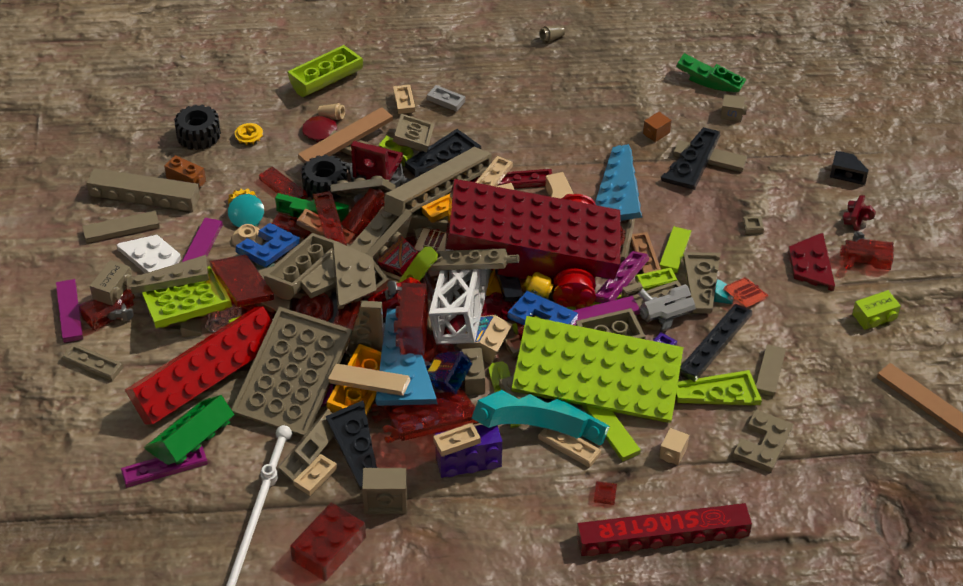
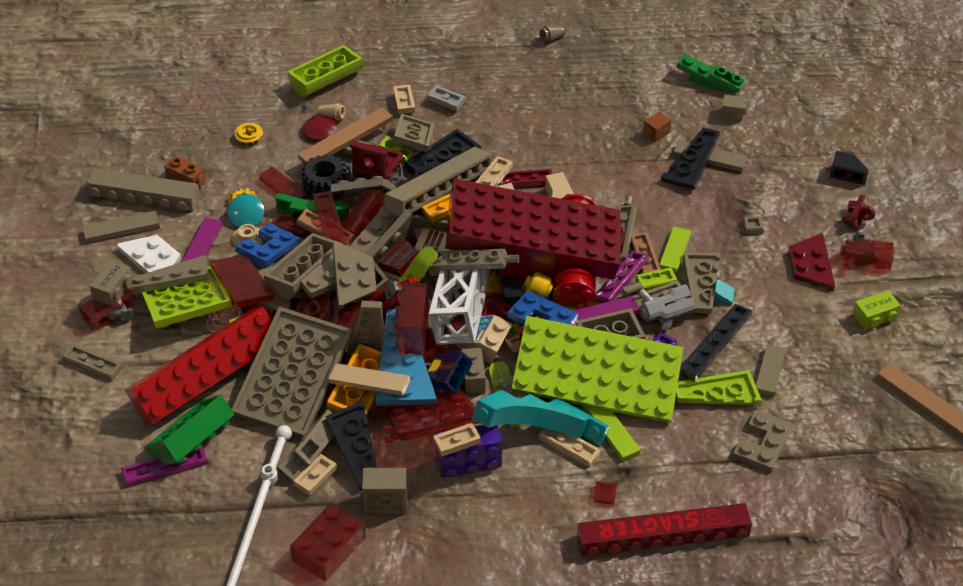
(69, 310): magenta tile -> none
(197, 127): black tyre -> none
(619, 184): dark azure wing -> none
(674, 446): tan brick -> none
(745, 292): clear red piece -> none

